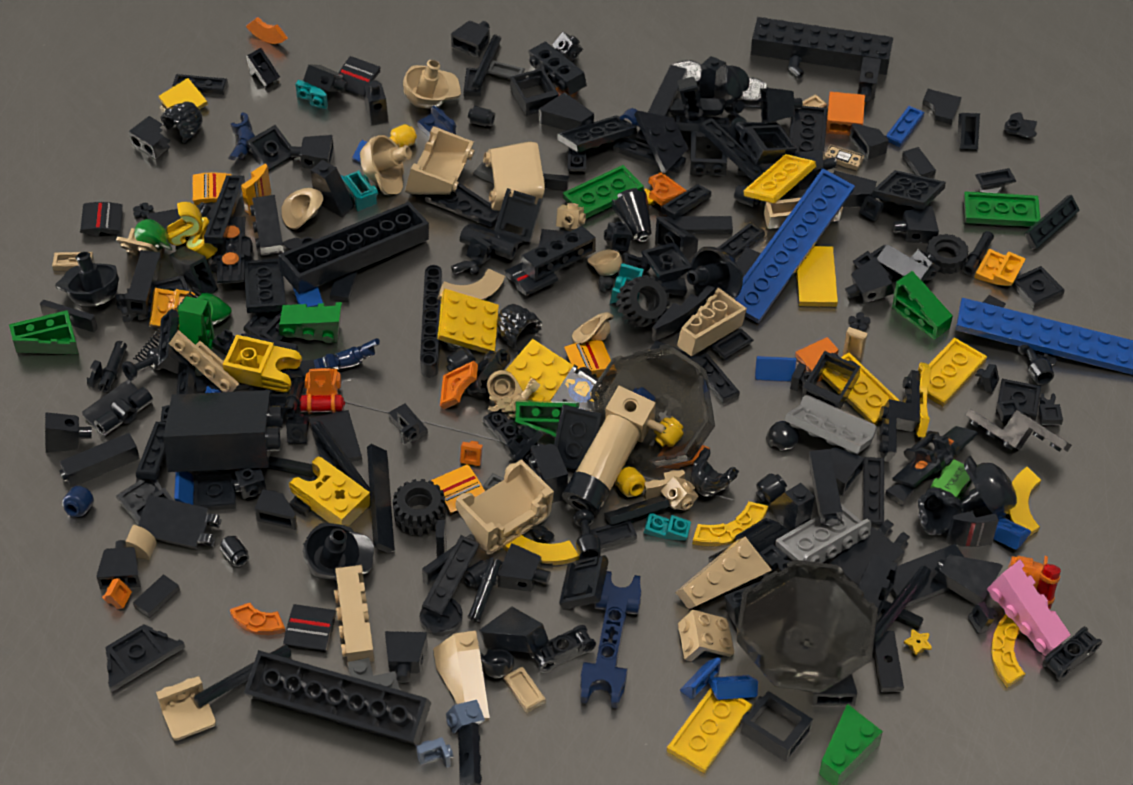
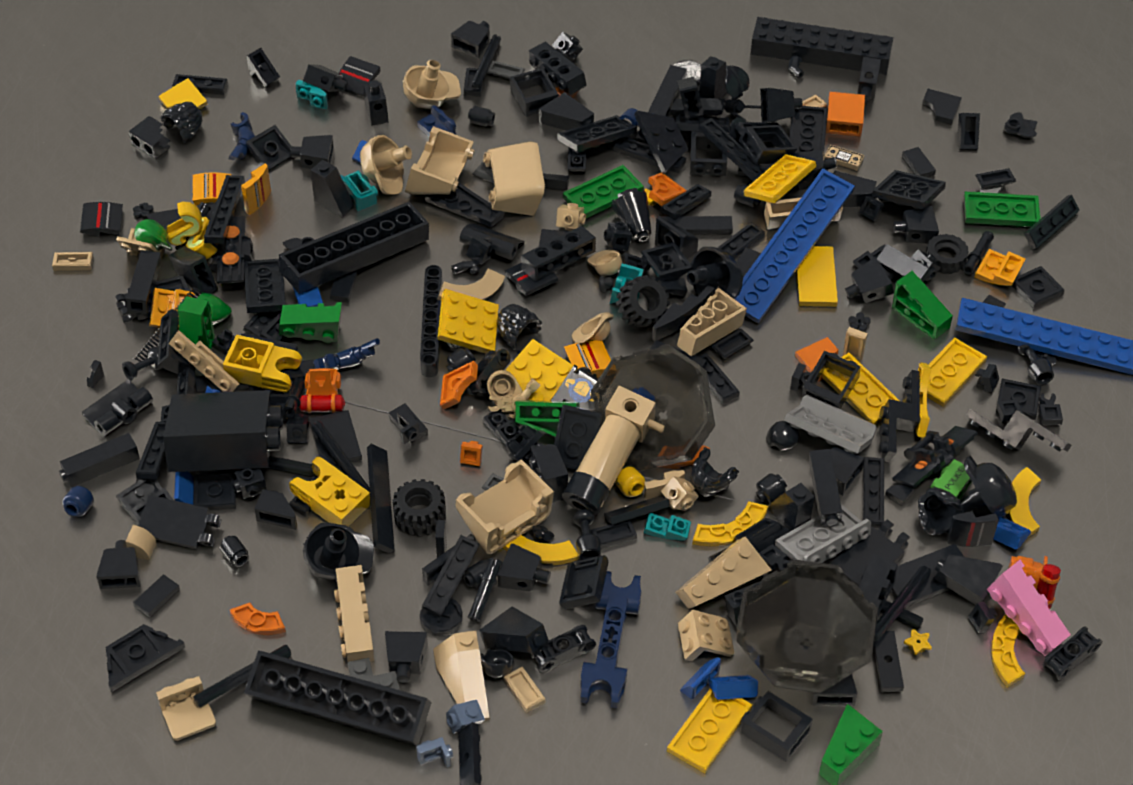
(45, 335): green wedge -> none
(63, 432): black torso -> none
(78, 318): black tile -> none
(89, 282): black piece -> none
(110, 372): black pin -> none
(117, 594): orange tile -> none
(266, 32): orange tile -> none
(267, 225): black wedge -> none
(301, 207): tan hat -> none
(309, 627): black slope -> none
(403, 135): yellow head -> none
(456, 483): light orange slope -> none
(518, 211): black container -> none
(671, 434): yellow head -> none
(752, 95): tile -> none
(774, 368): blue slope -> none
(869, 140): black slope -> none
(904, 126): blue tile -> none

